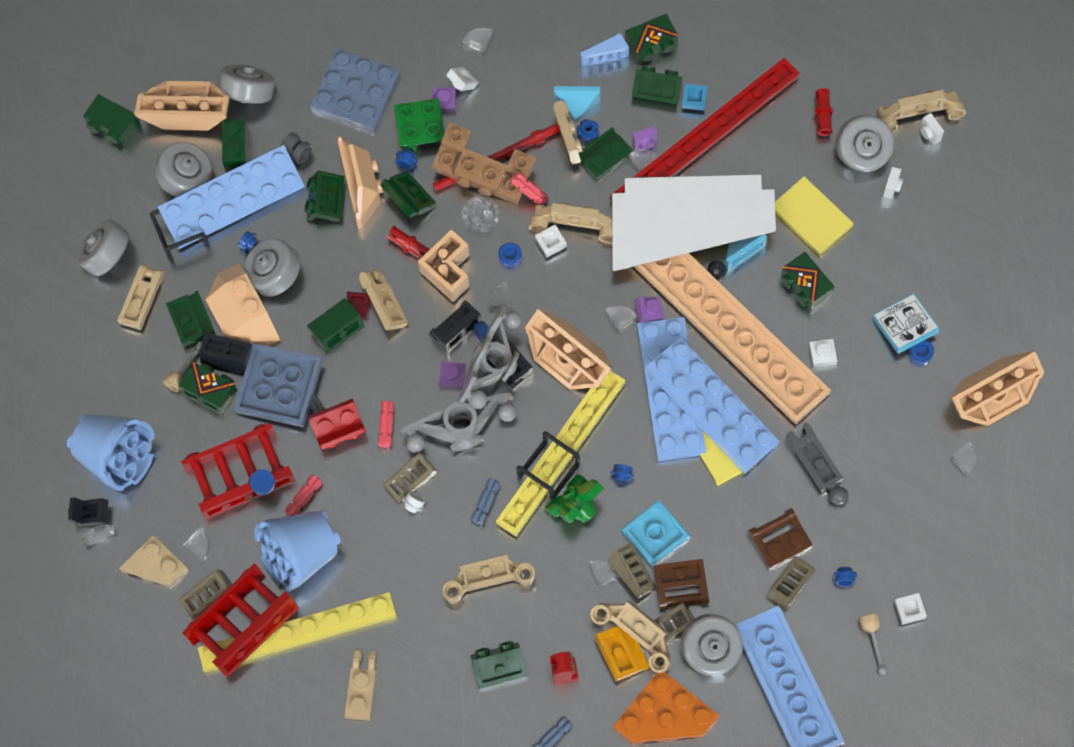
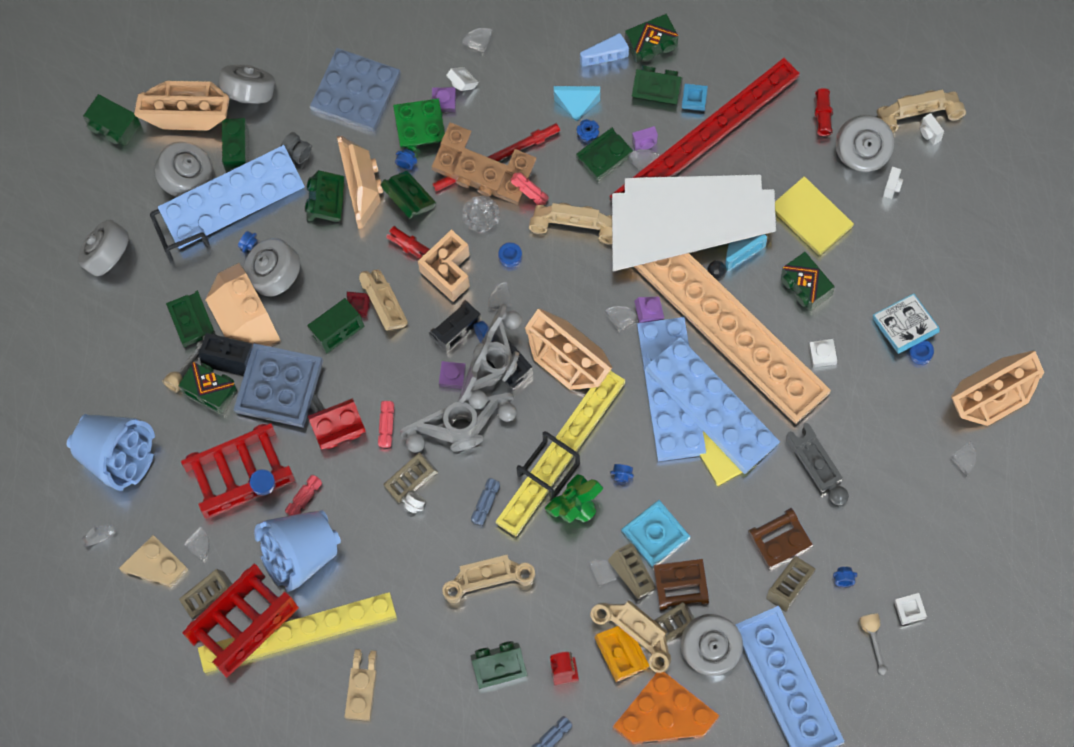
(88, 512): black bracket -> none
(140, 297): tan plate -> none
(550, 241): white plate -> none
(567, 131): tan hinge -> none

